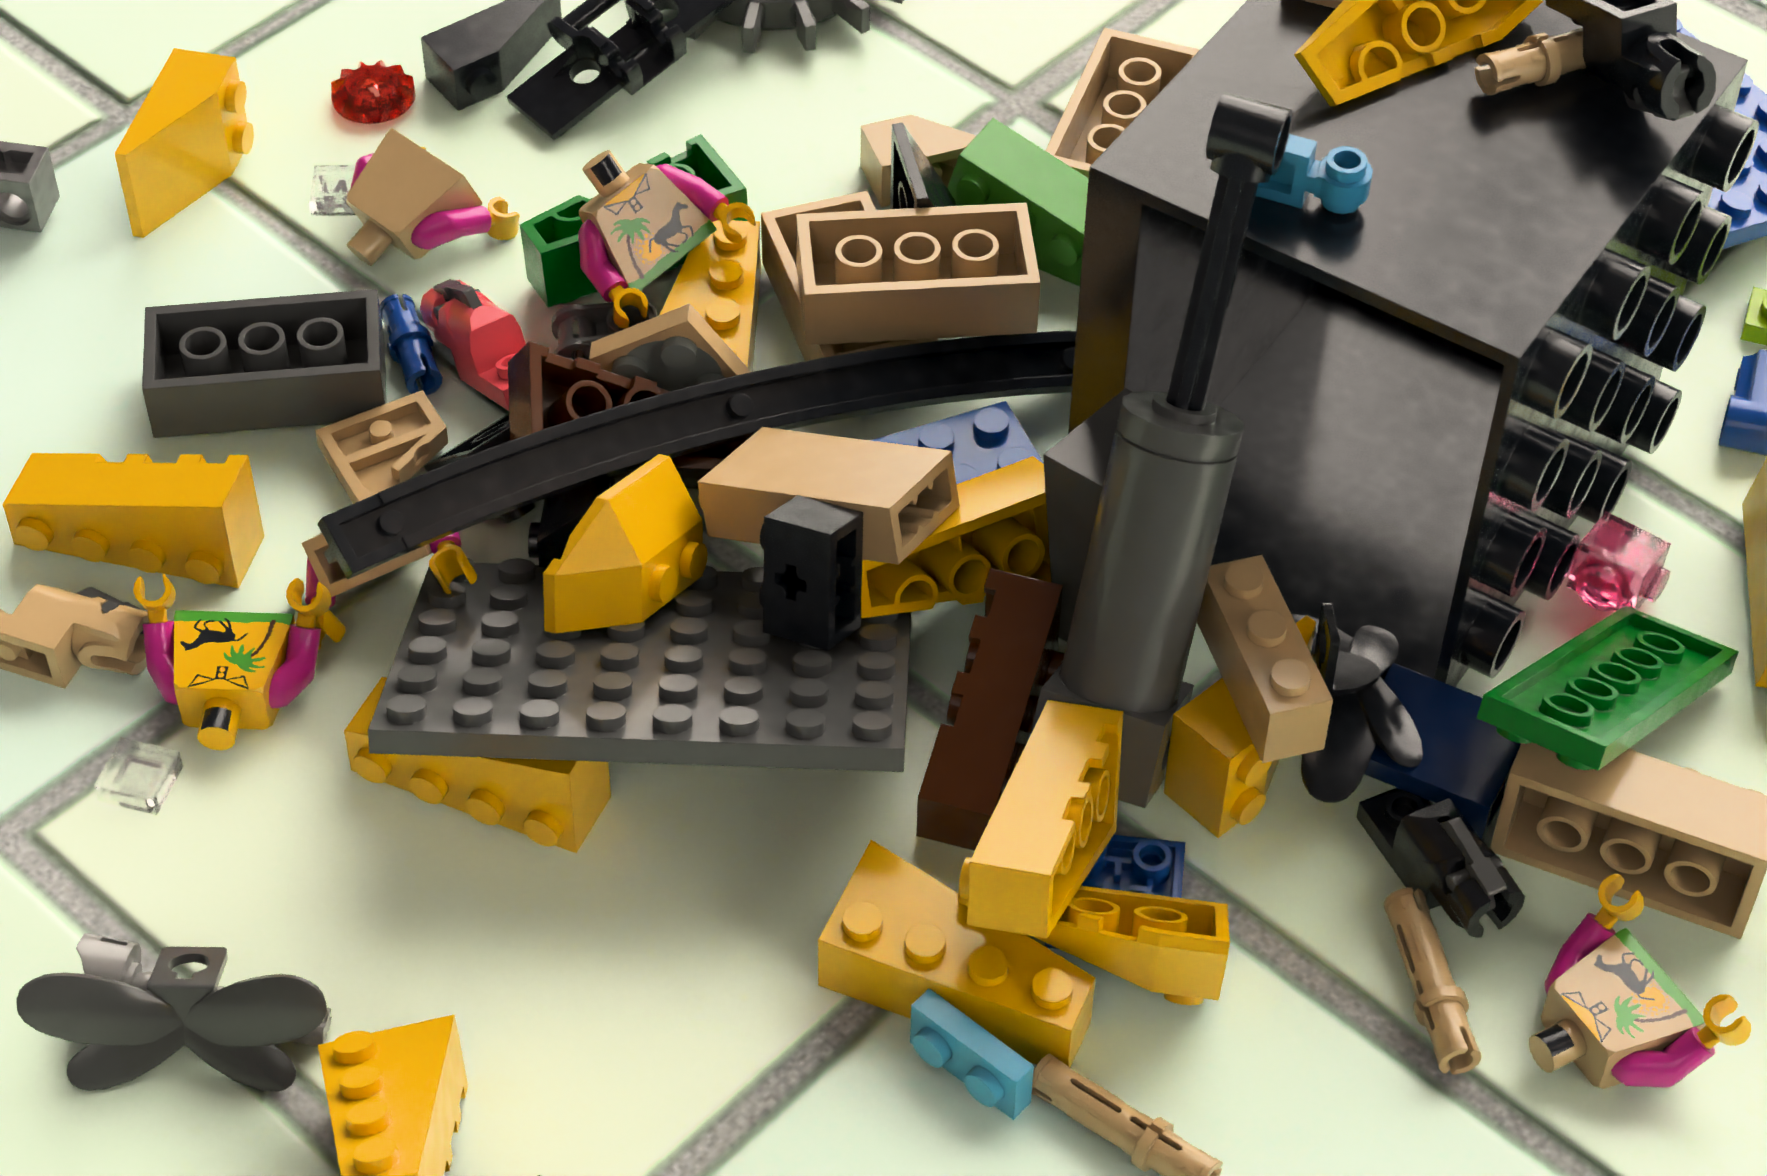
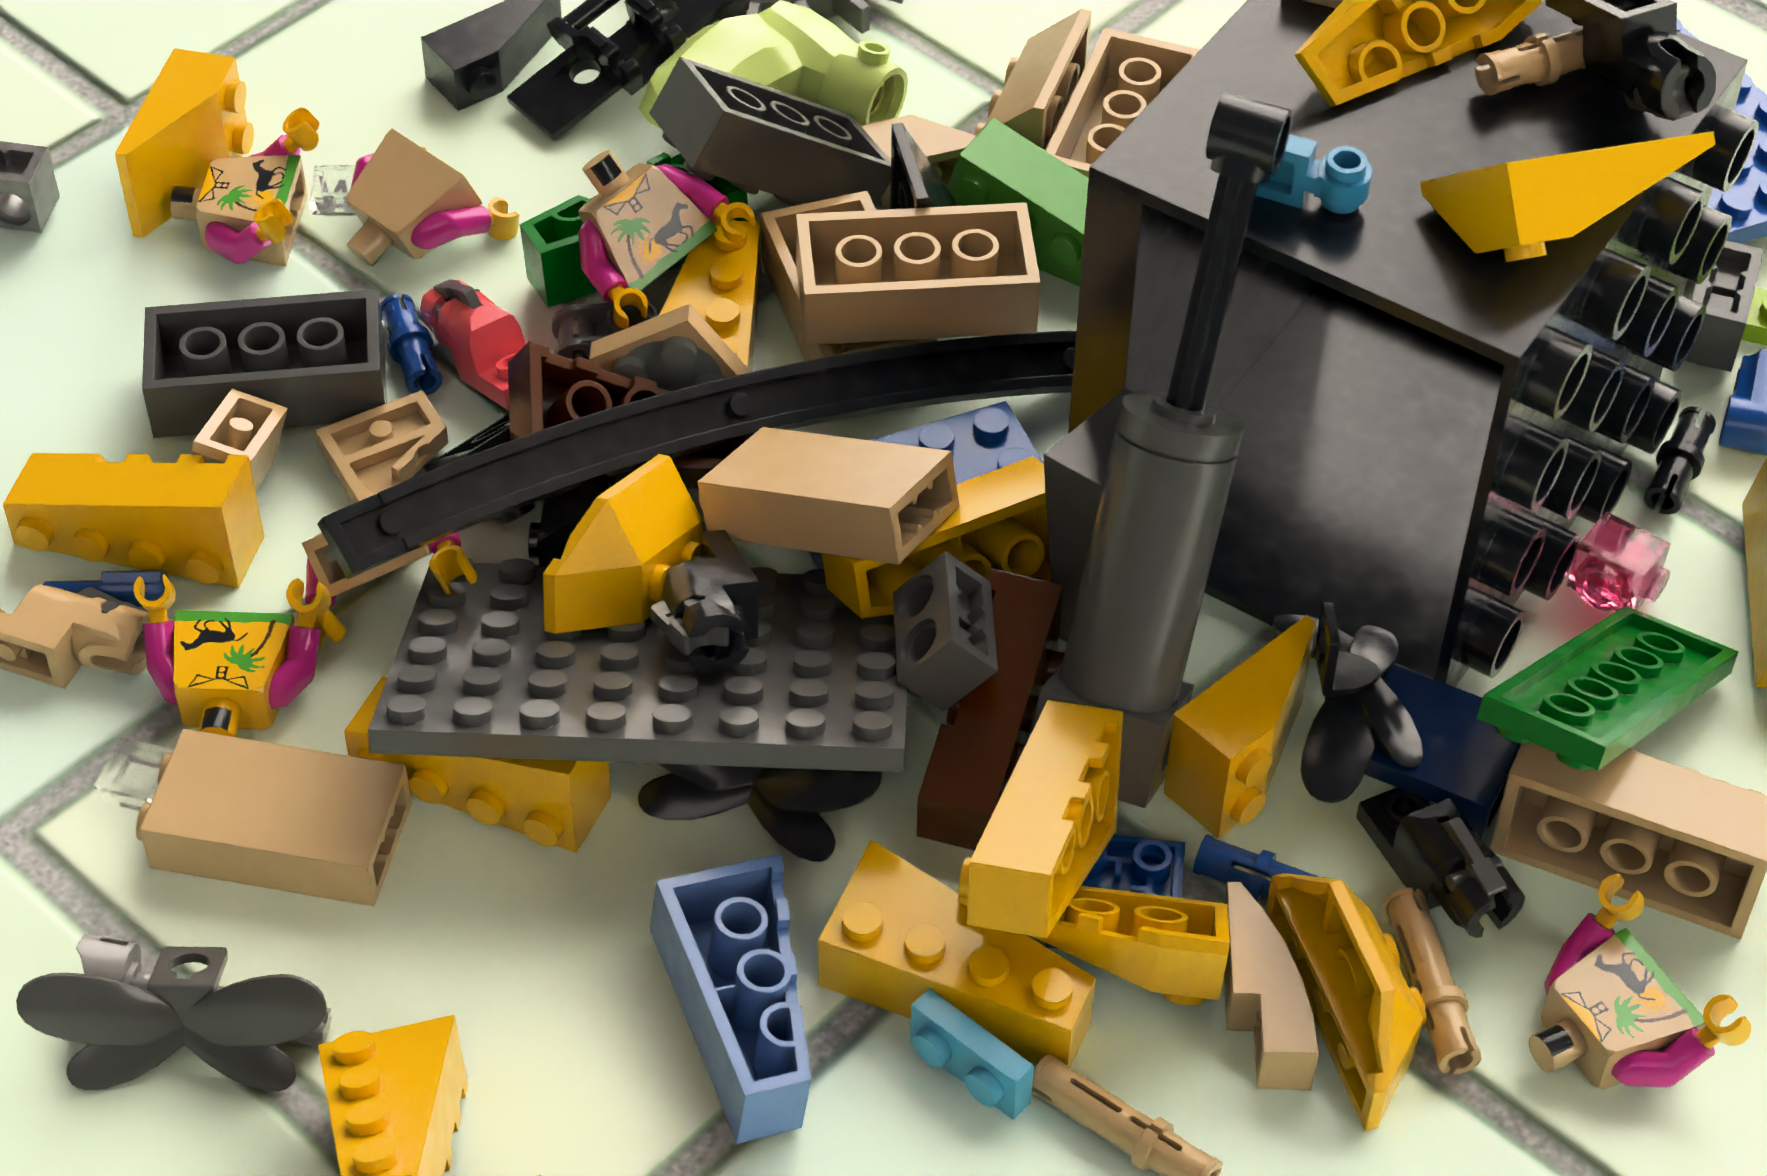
(120, 584): none -> blue axle
(243, 427): none -> tan slope
(253, 201): none -> torso
(275, 816): none -> tan brick
(356, 102): clear red gear -> none
(710, 605): none -> black plate
(736, 983): none -> medium blue wedge
(766, 138): none -> dark grey brick
(781, 798): none -> black piece
(798, 55): none -> yellowish green piece
(812, 572): black brick -> none
(944, 632): none -> dark grey brick
(1043, 79): none -> tan slope
(1219, 858): none -> blue pin
(1264, 660): tan brick -> none
(1268, 996): none -> tan slope
(1352, 986): none -> yellow wedge
(1553, 196): none -> yellow wedge
(1680, 460): none -> black pin
(1727, 299): none -> dark grey brick

